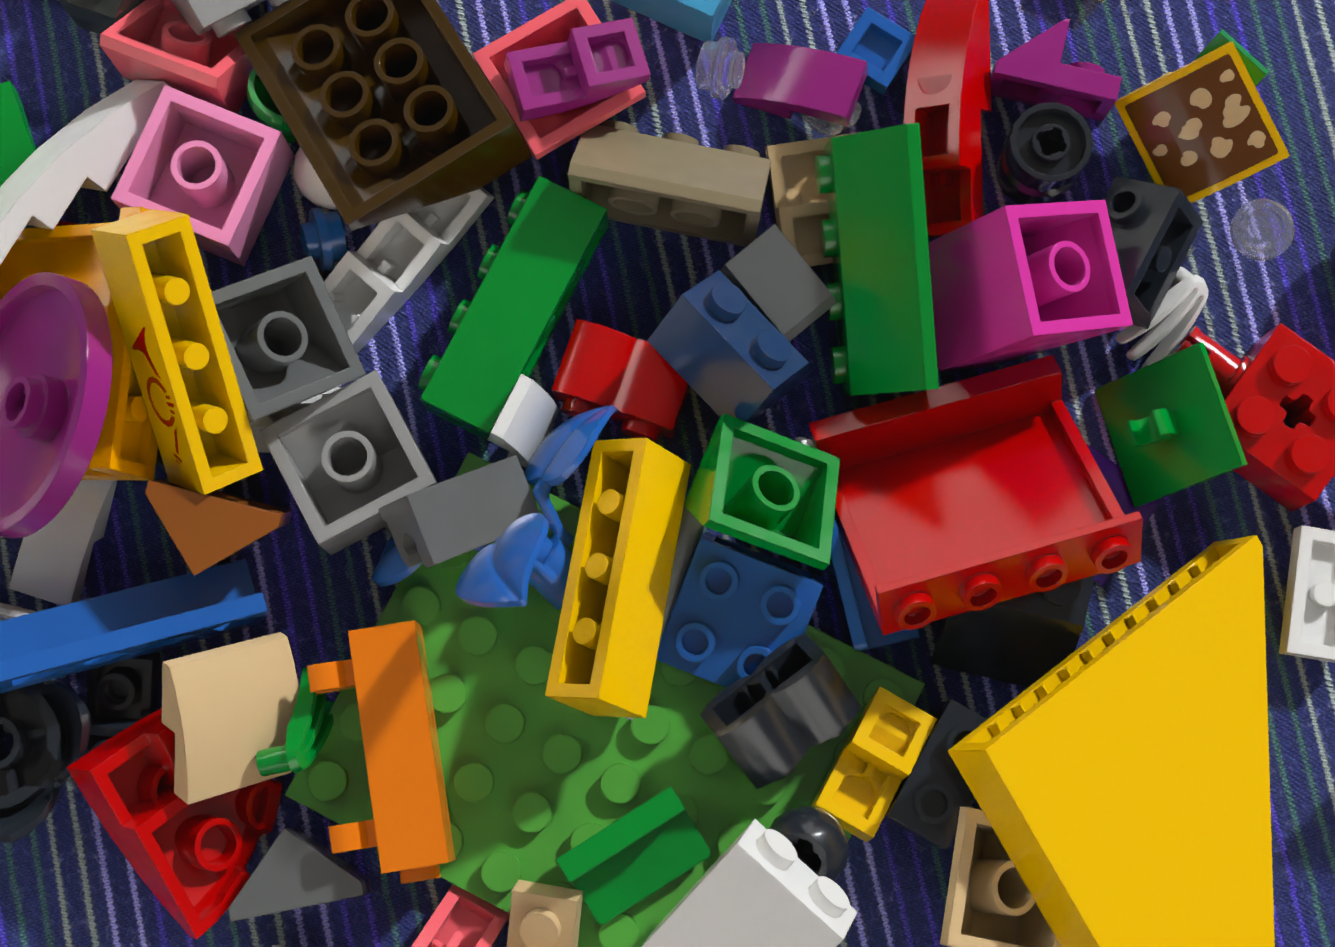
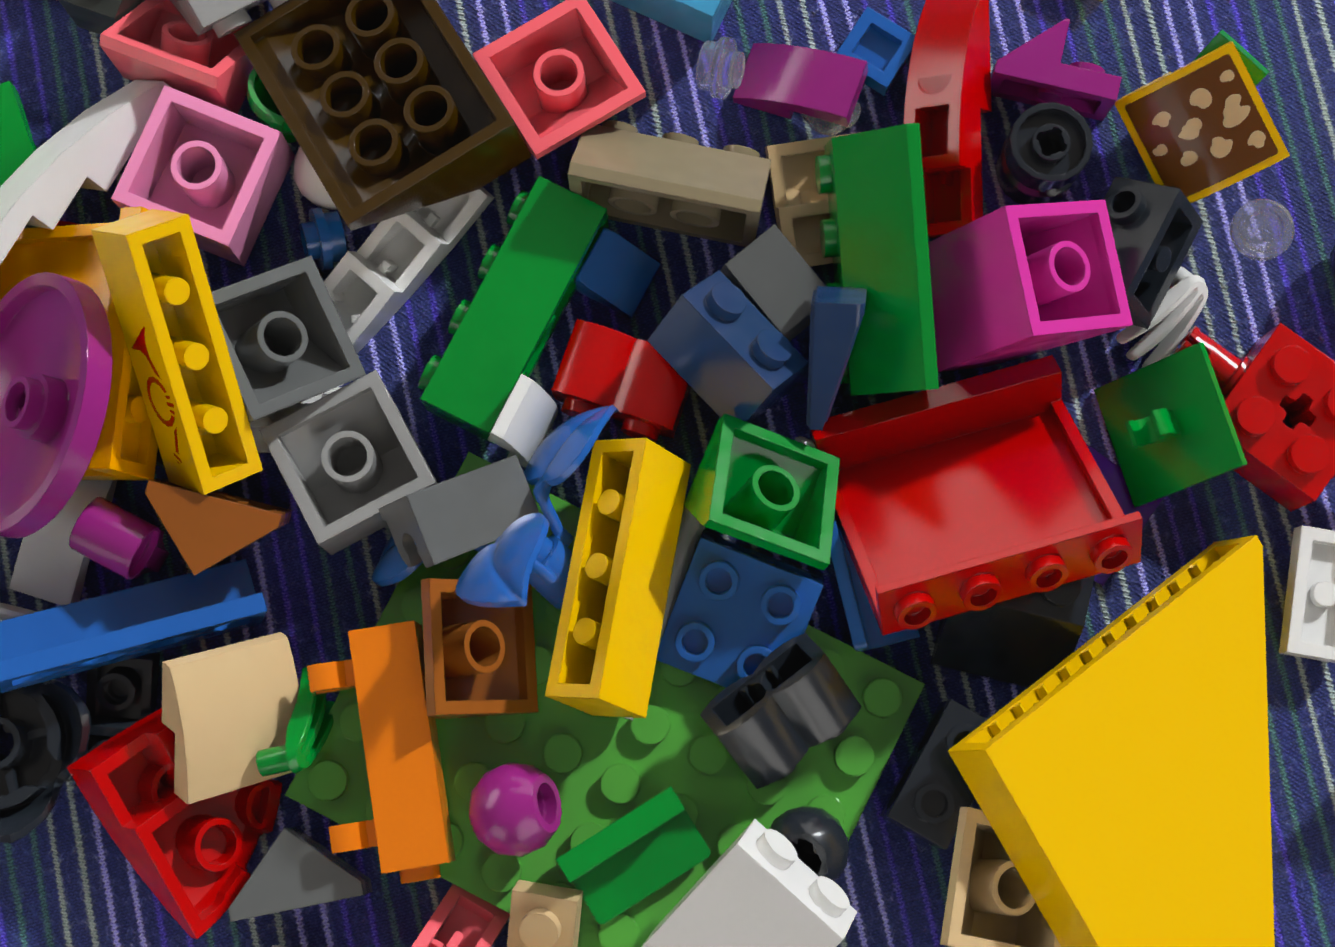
(118, 539): none -> magenta piece
(476, 655): none -> dark orange slope
(515, 809): none -> magenta piece
(578, 72): magenta slope -> none
(616, 273): none -> blue slope
(833, 330): none -> dark blue slope
(874, 763): yellow slope -> none

